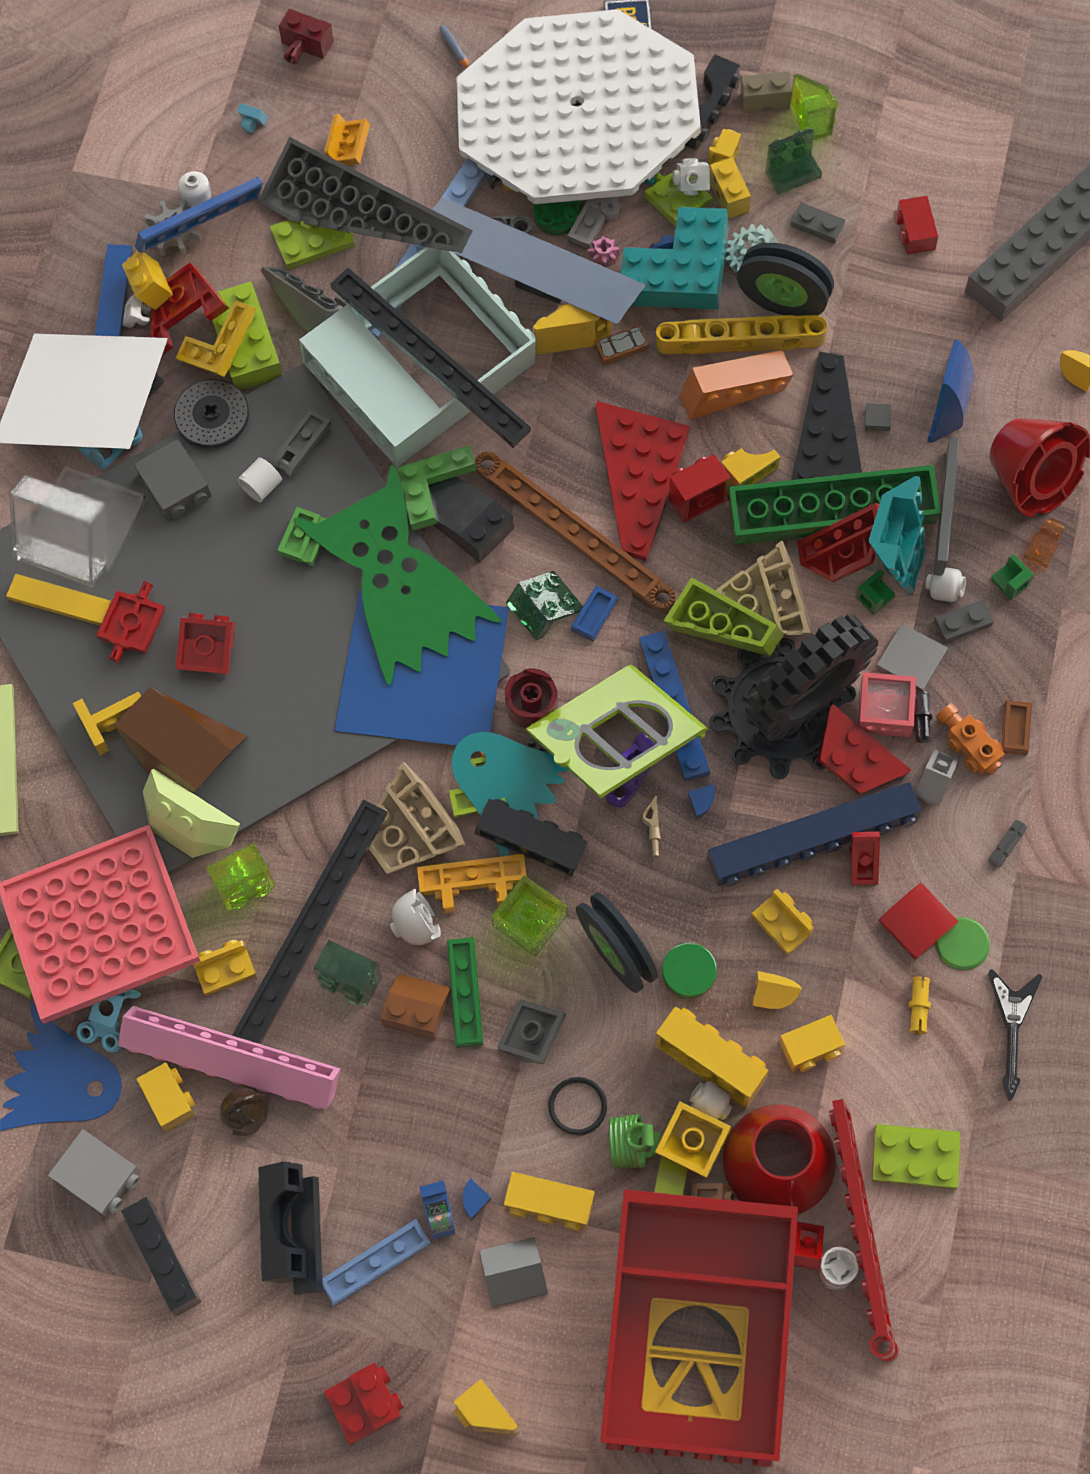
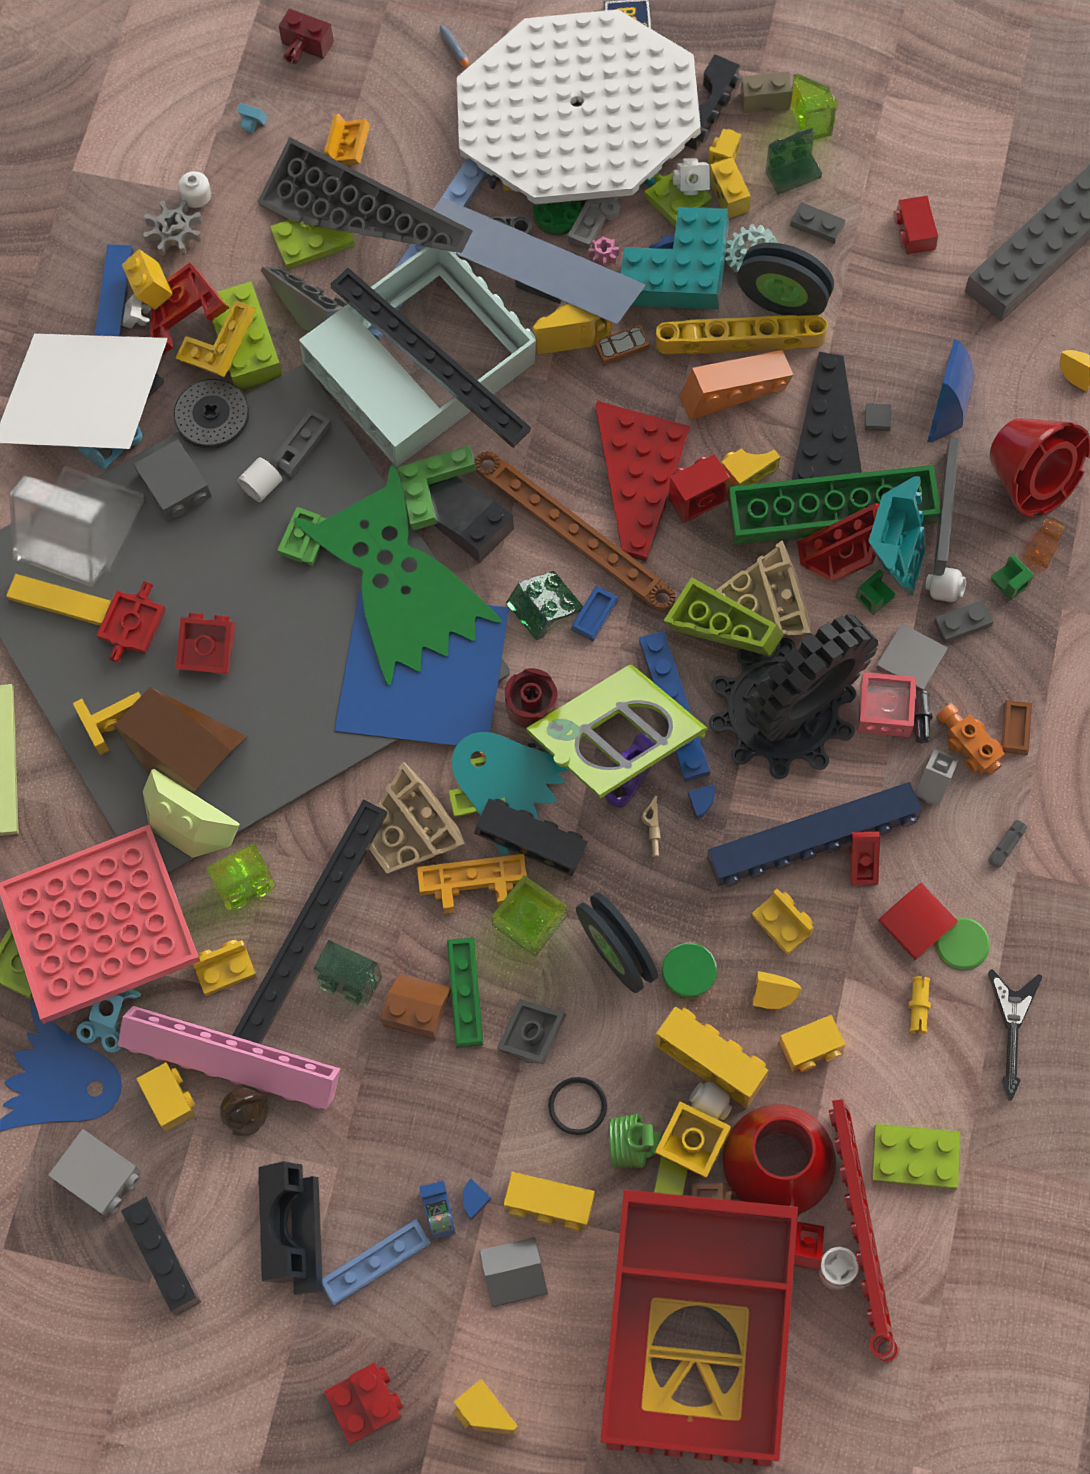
(198, 214): blue tile -> none
(413, 919): white cylinder -> none
(856, 755): red wing -> none

